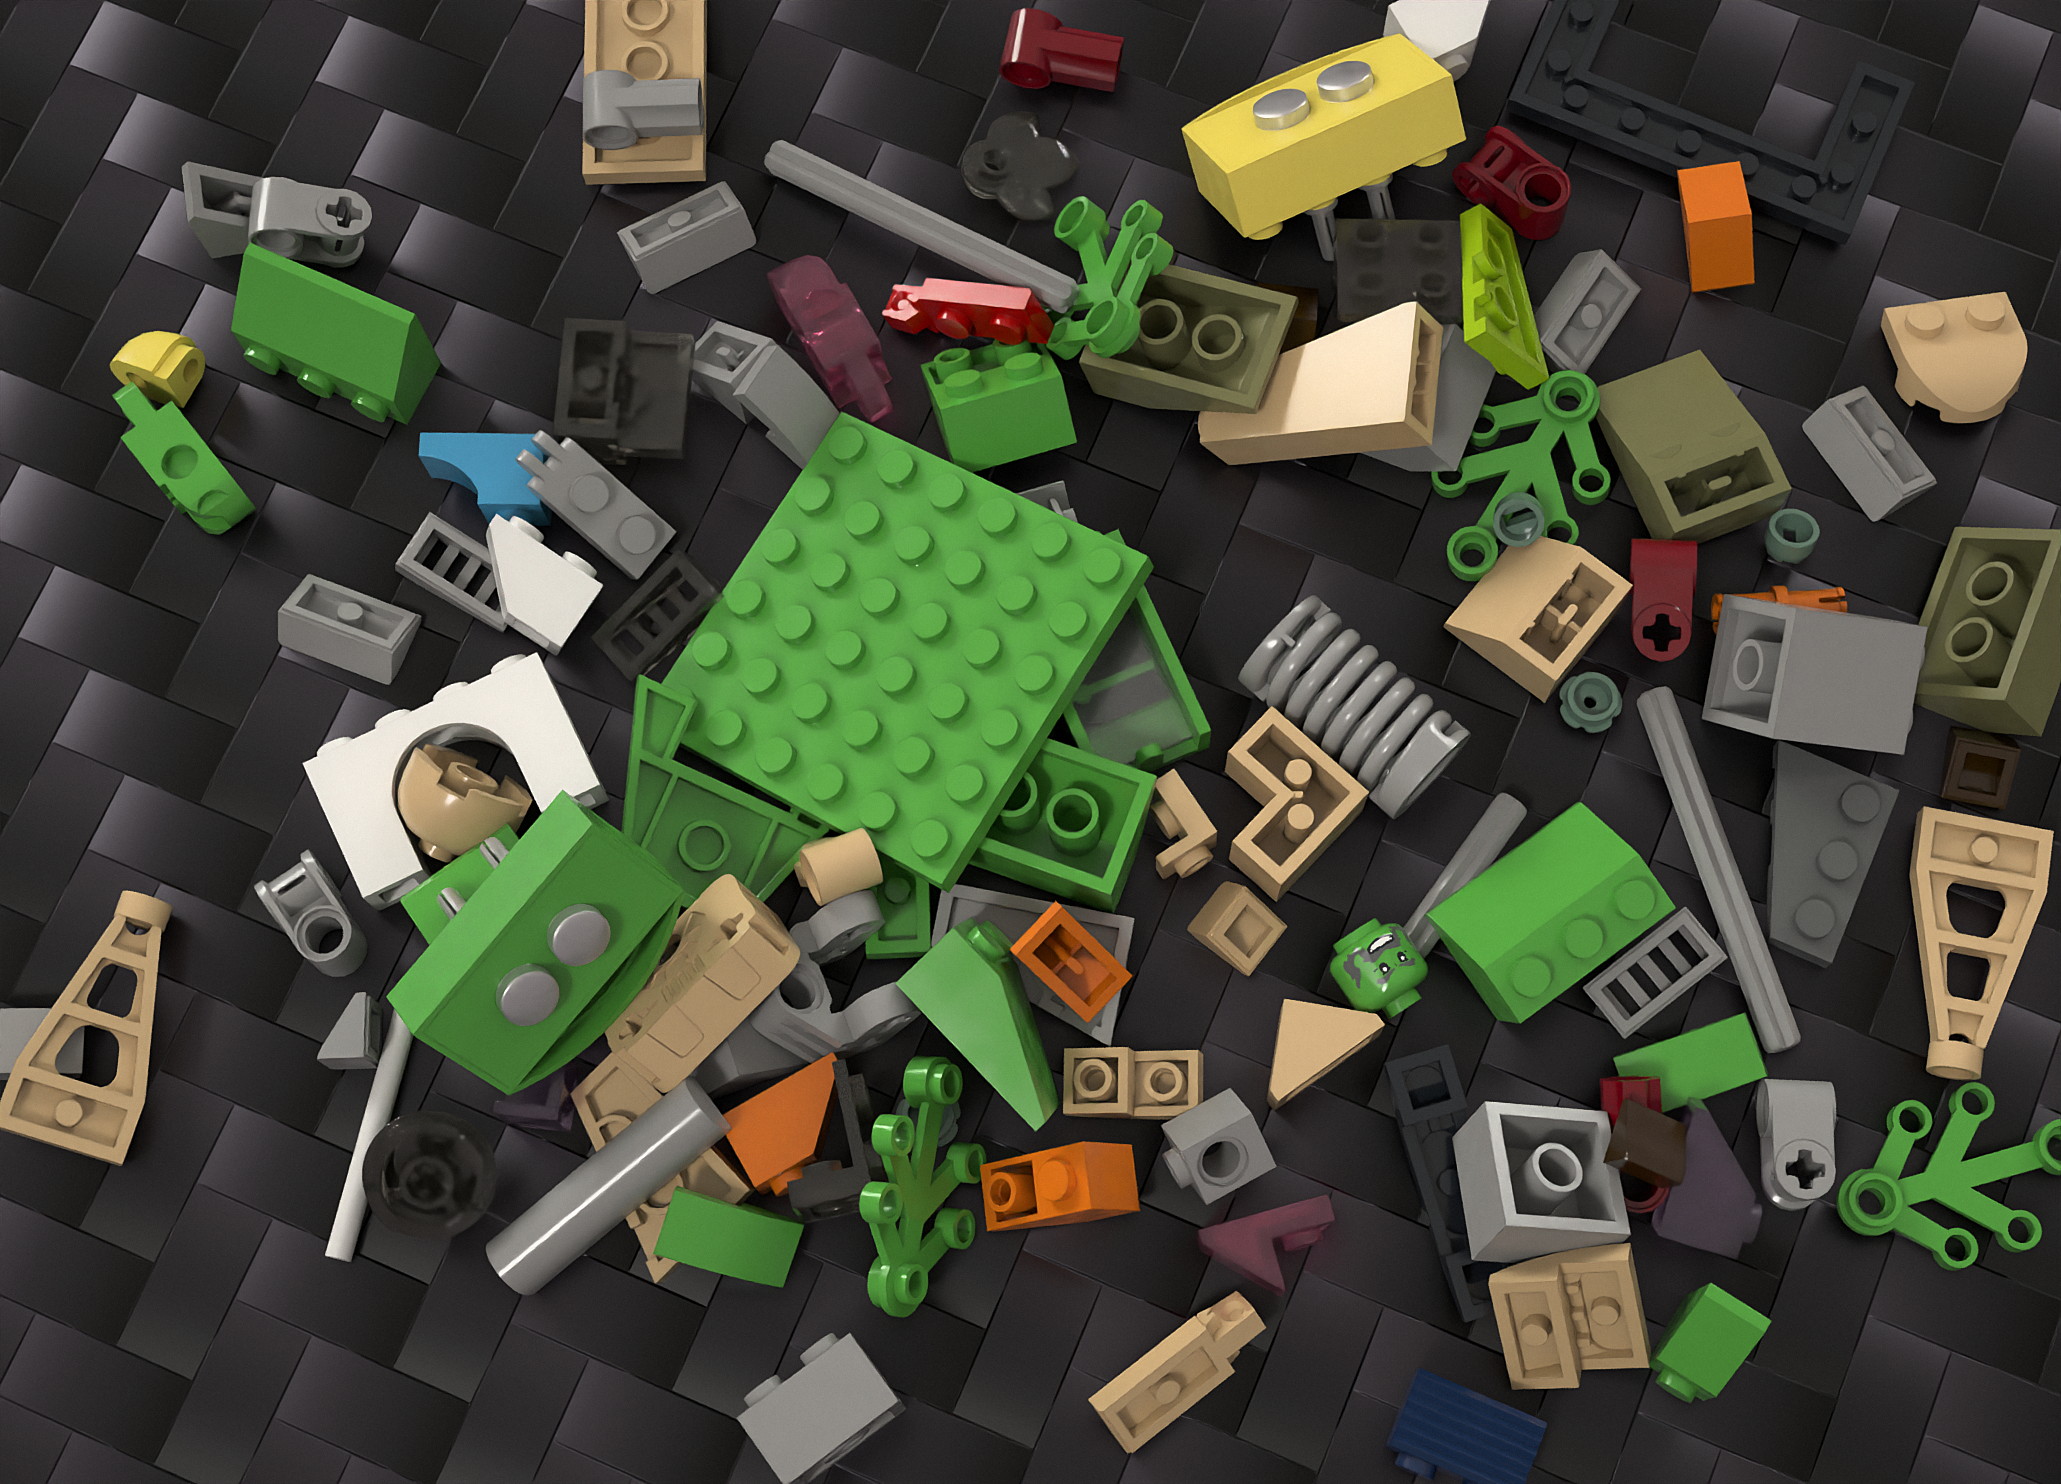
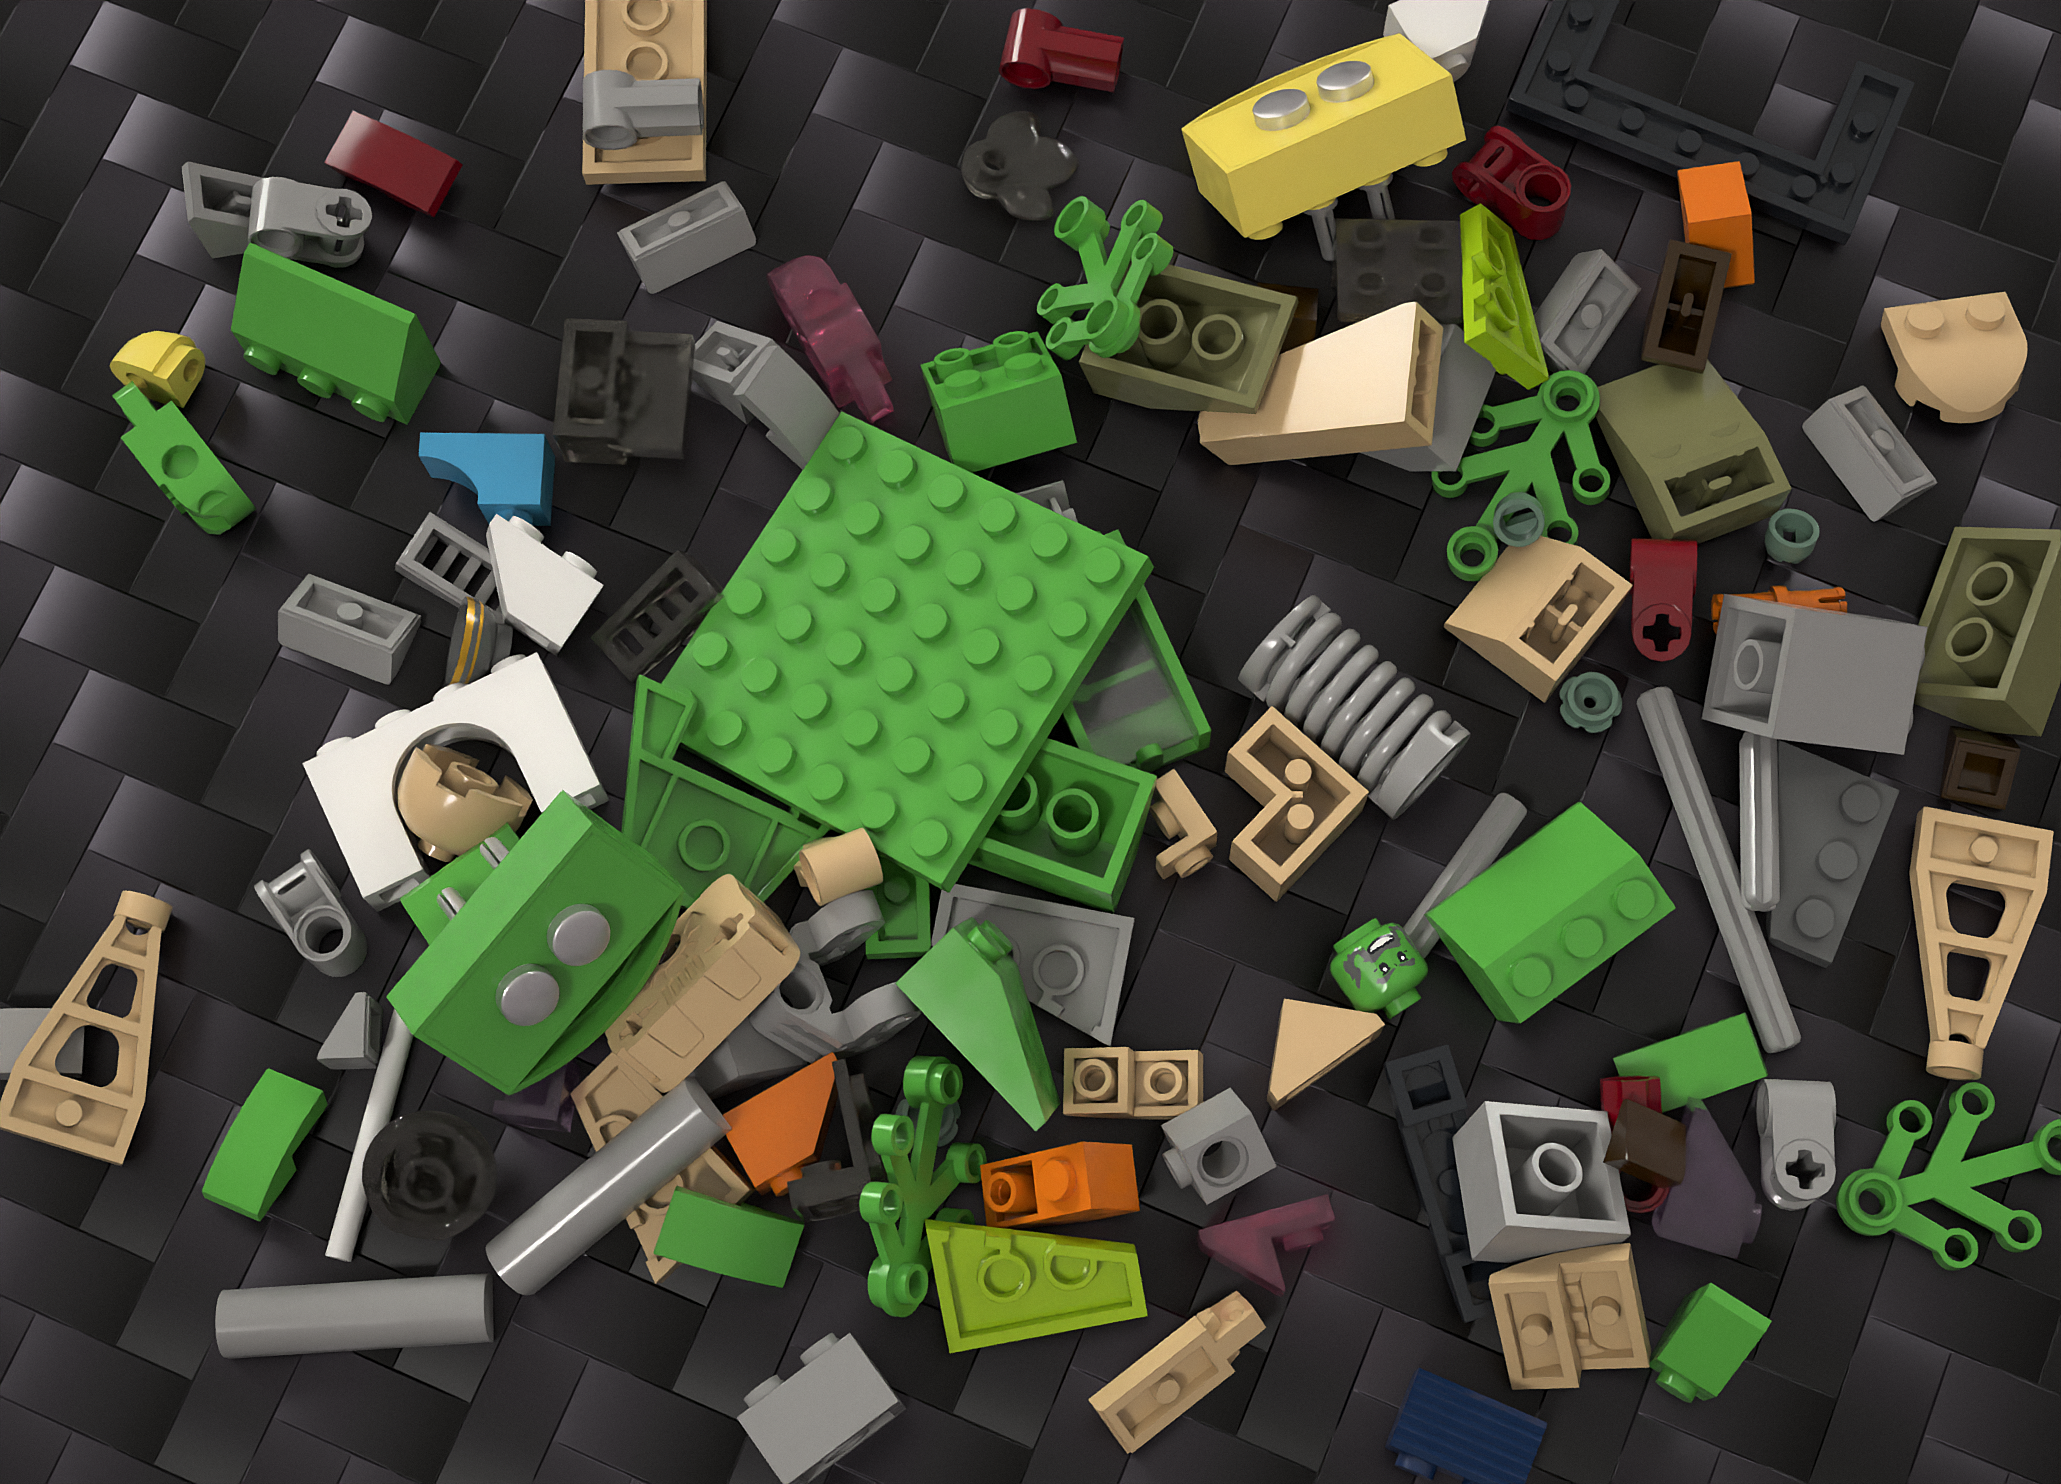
(260, 1144): none -> bright green slope
(355, 1316): none -> light grey brick
(393, 163): none -> dark red slope
(476, 643): none -> dark grey piece
(595, 504): light grey hinge -> none
(921, 225): light grey axle -> none
(969, 309): red hinge -> none
(1028, 1284): none -> lime wing
(1071, 962): orange slope -> none
(1237, 926): tan slope -> none
(1685, 306): none -> dark brown slope
(1699, 940): light grey slope -> none
(1759, 822): none -> light grey axle

